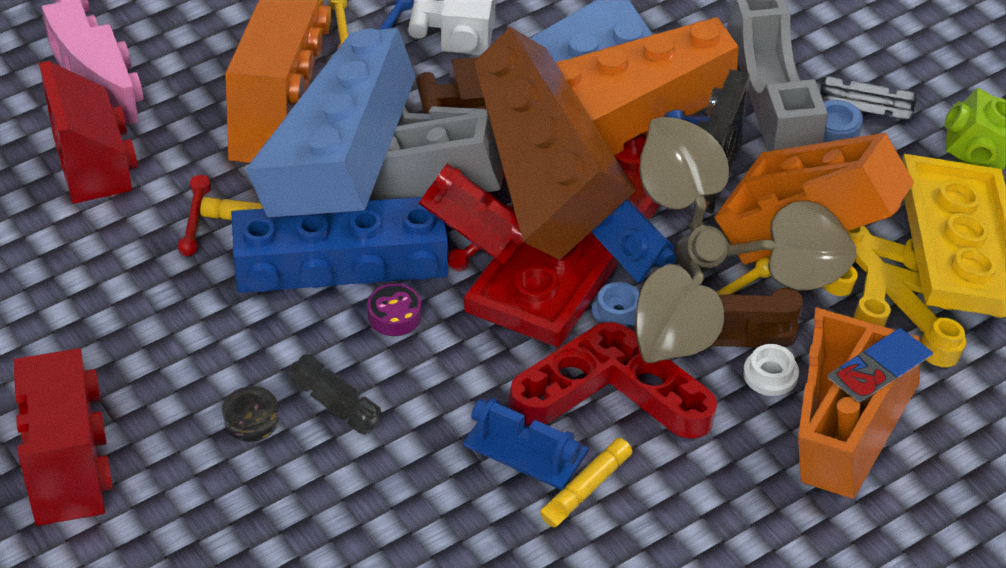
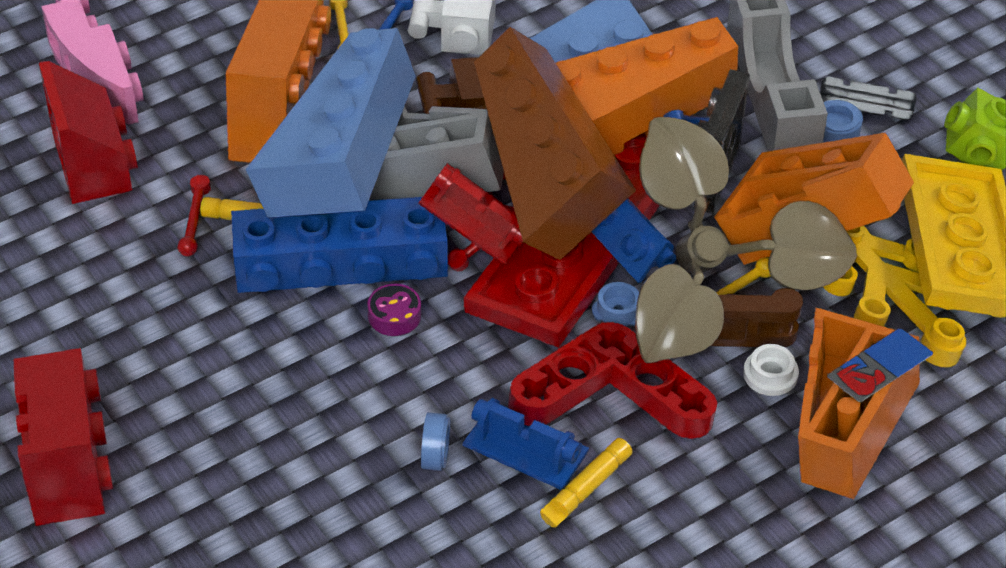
(250, 413): clear smoke tile -> none
(335, 394): clear smoke axle -> none
(435, 441): none -> medium blue tile

